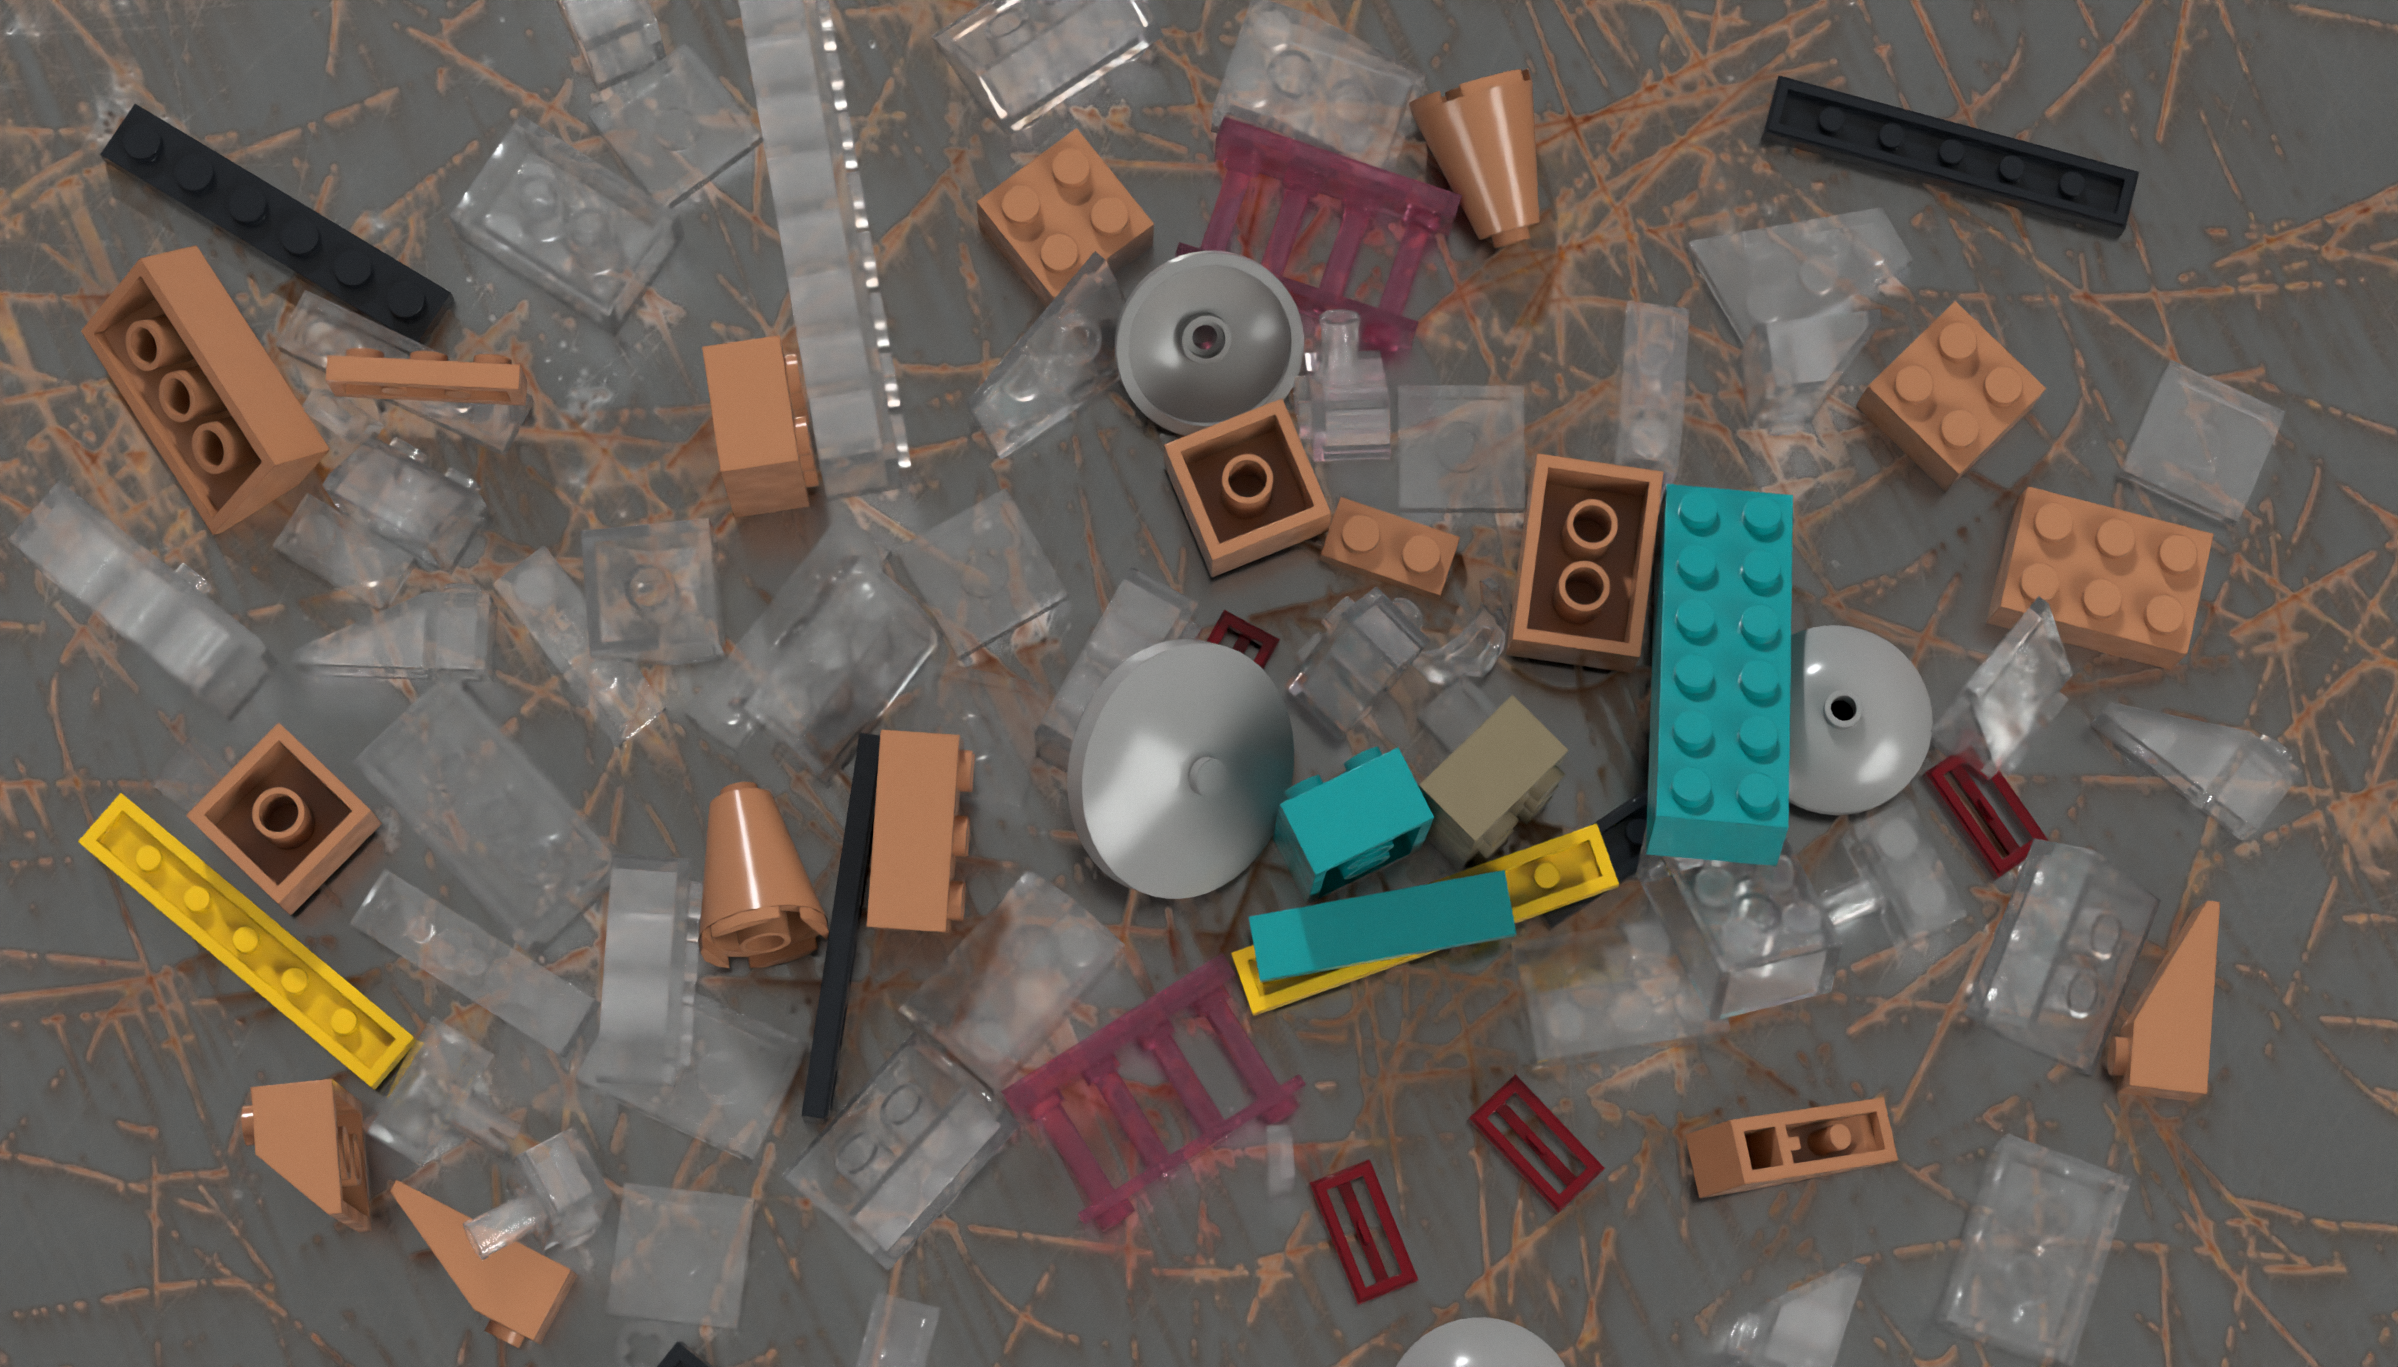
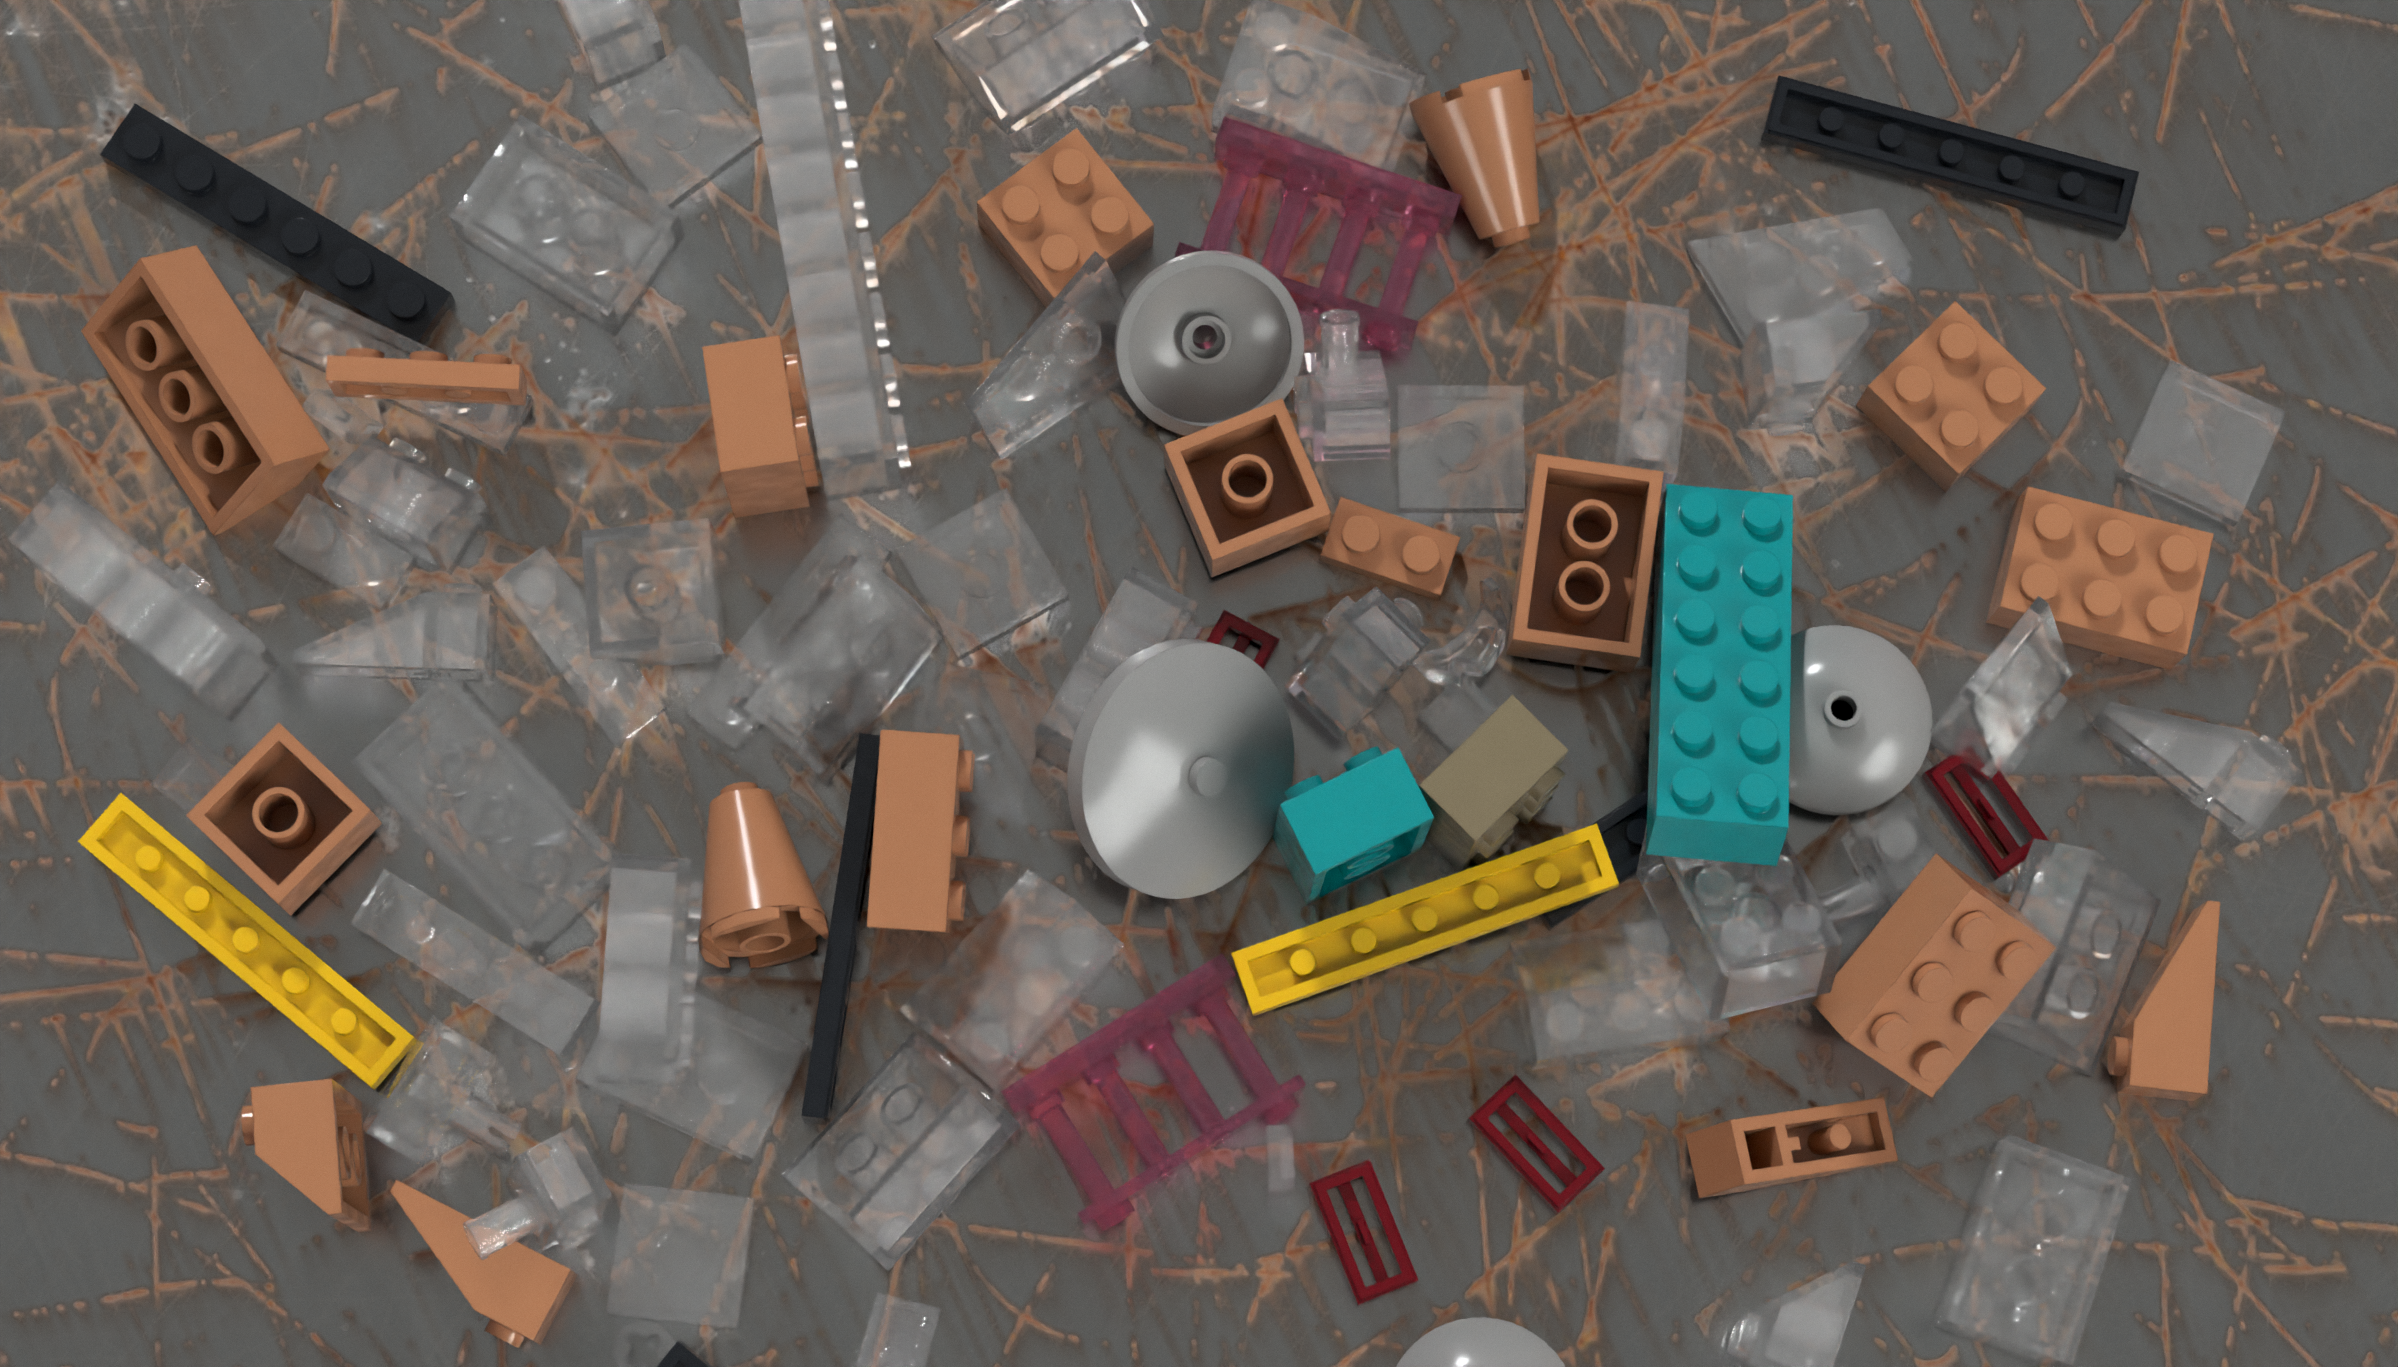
(1382, 926): teal tile -> none
(1933, 975): none -> nougat brick

